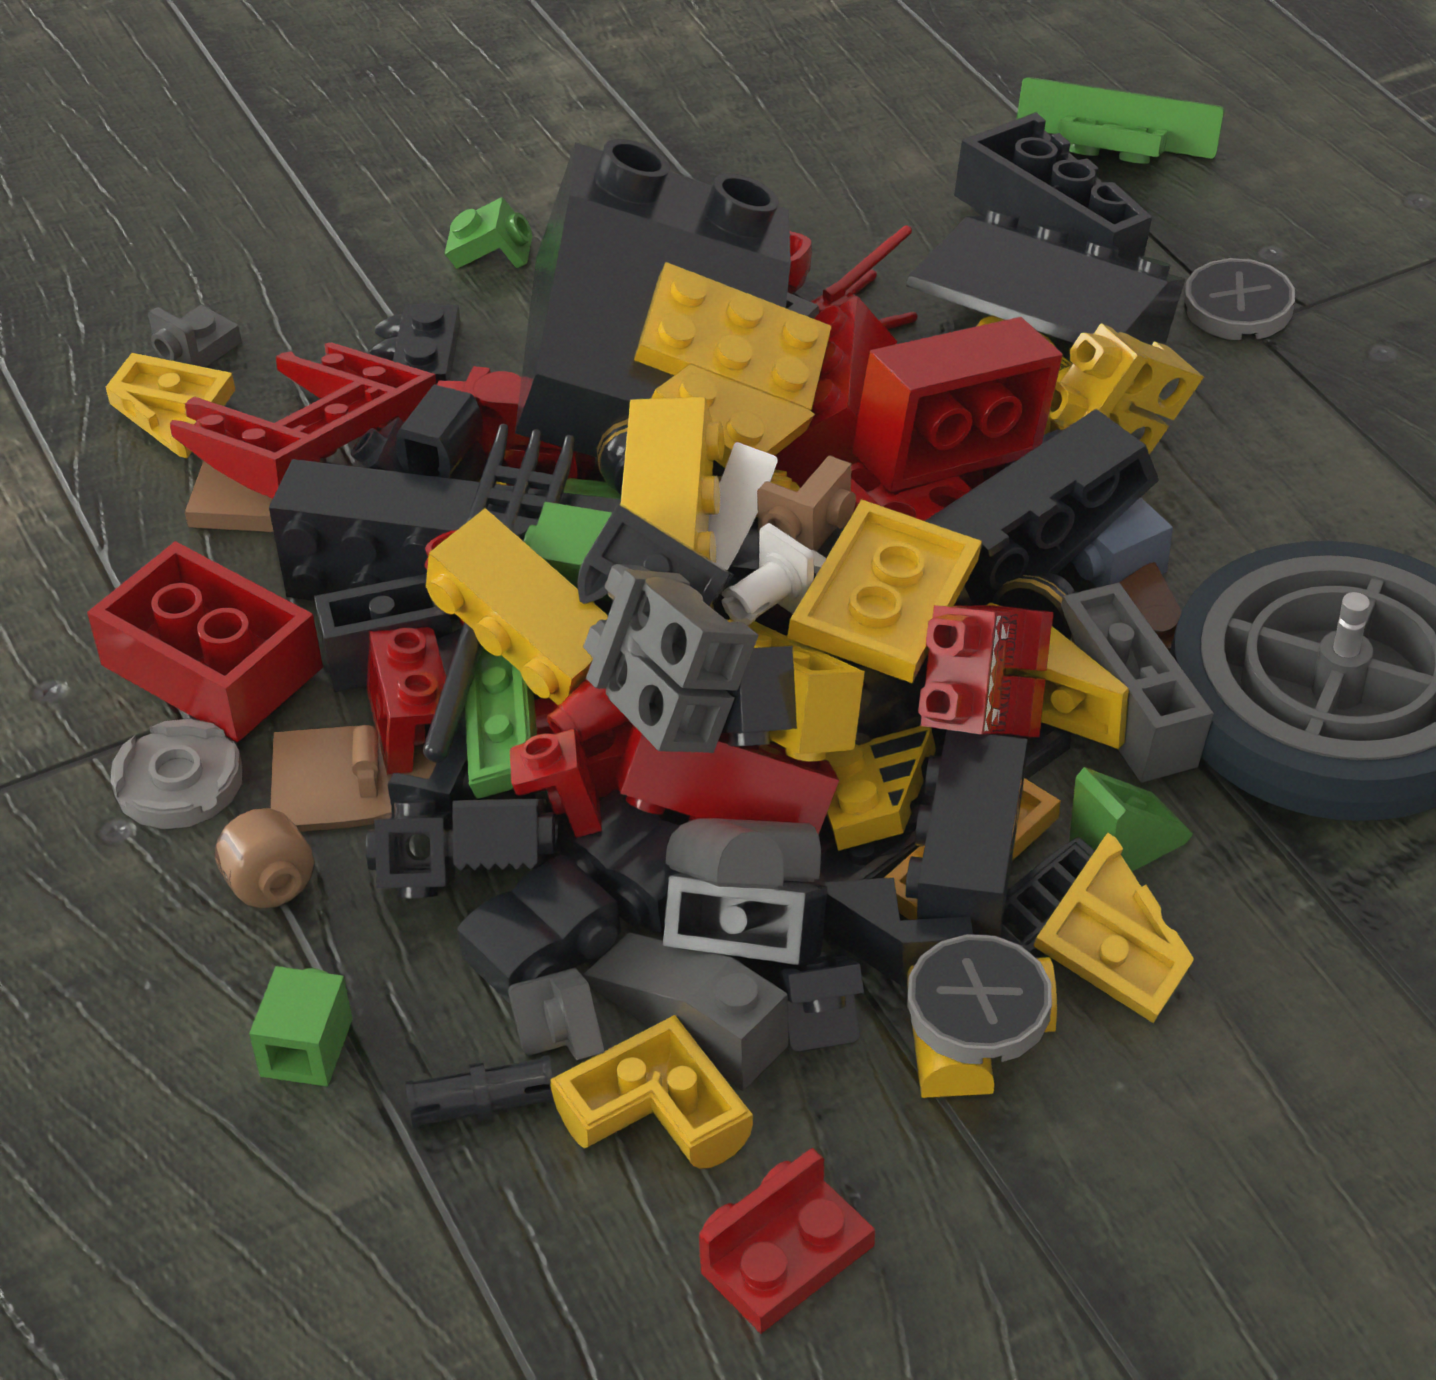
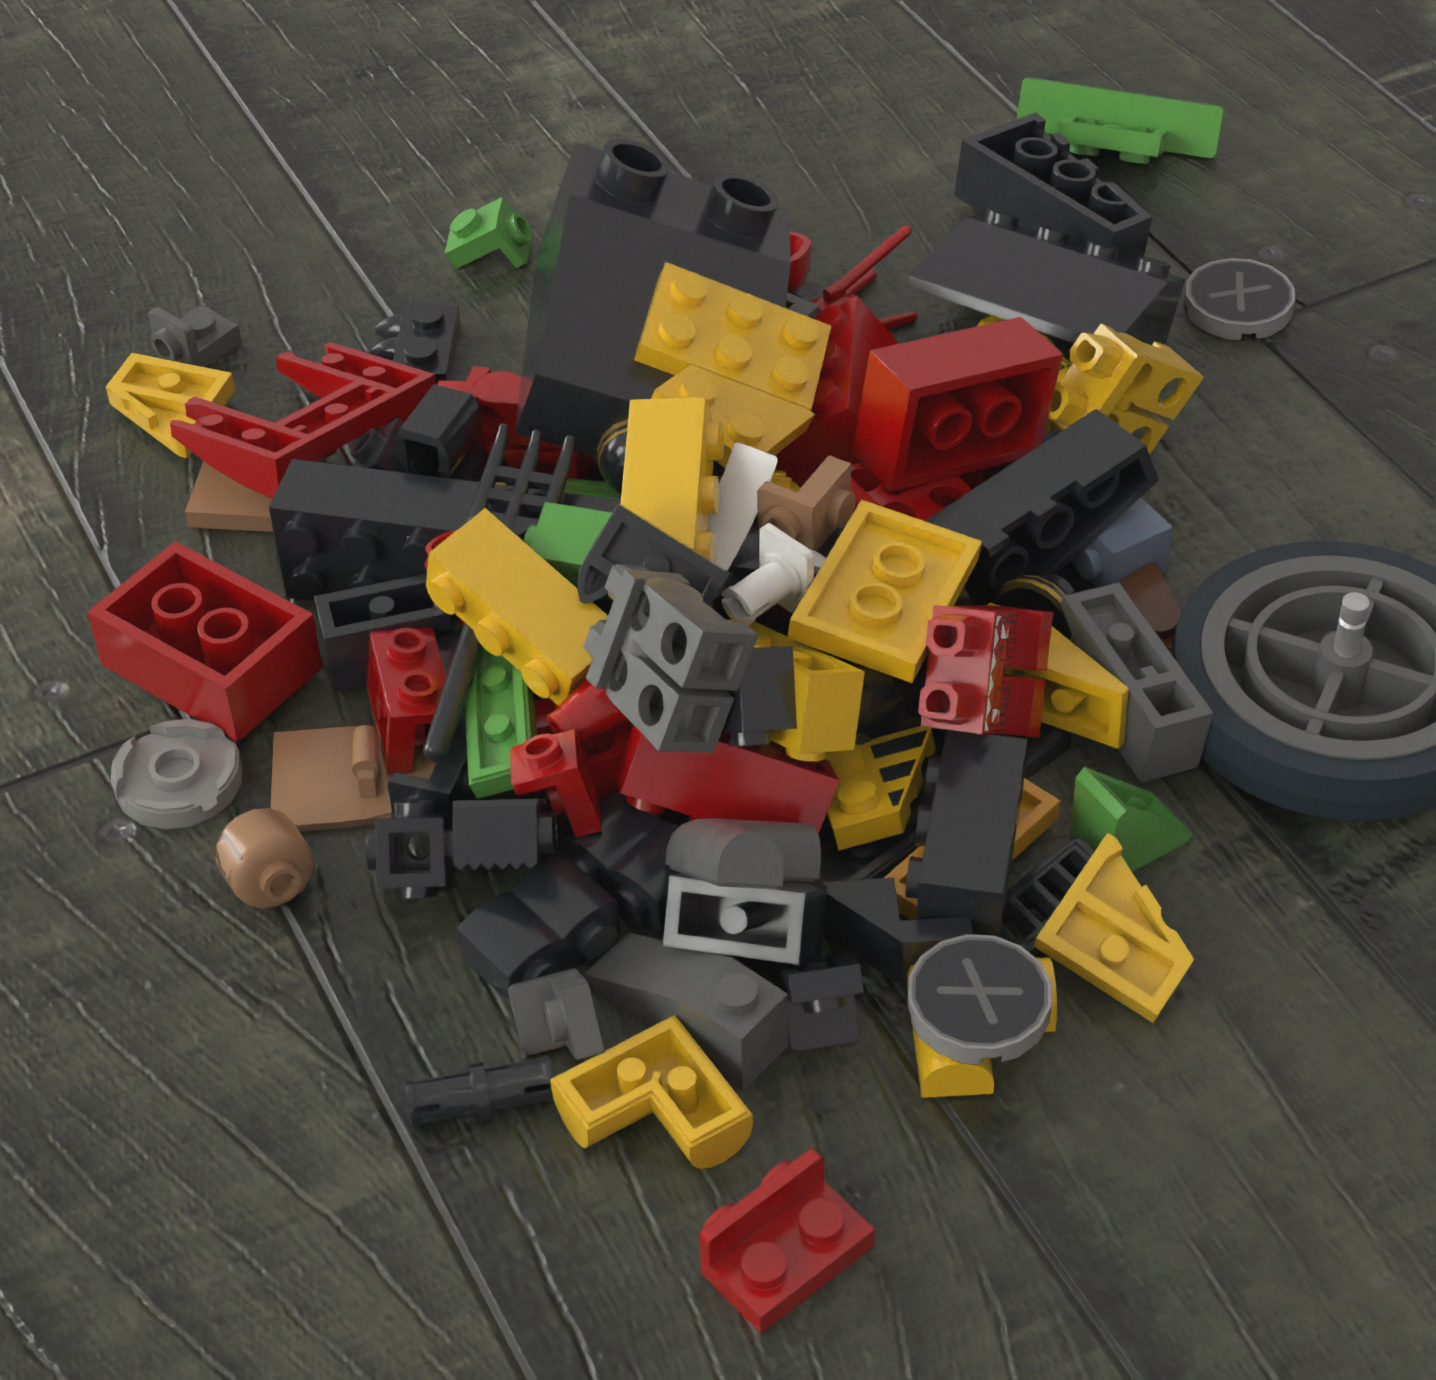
(301, 1025): bright green brick -> none

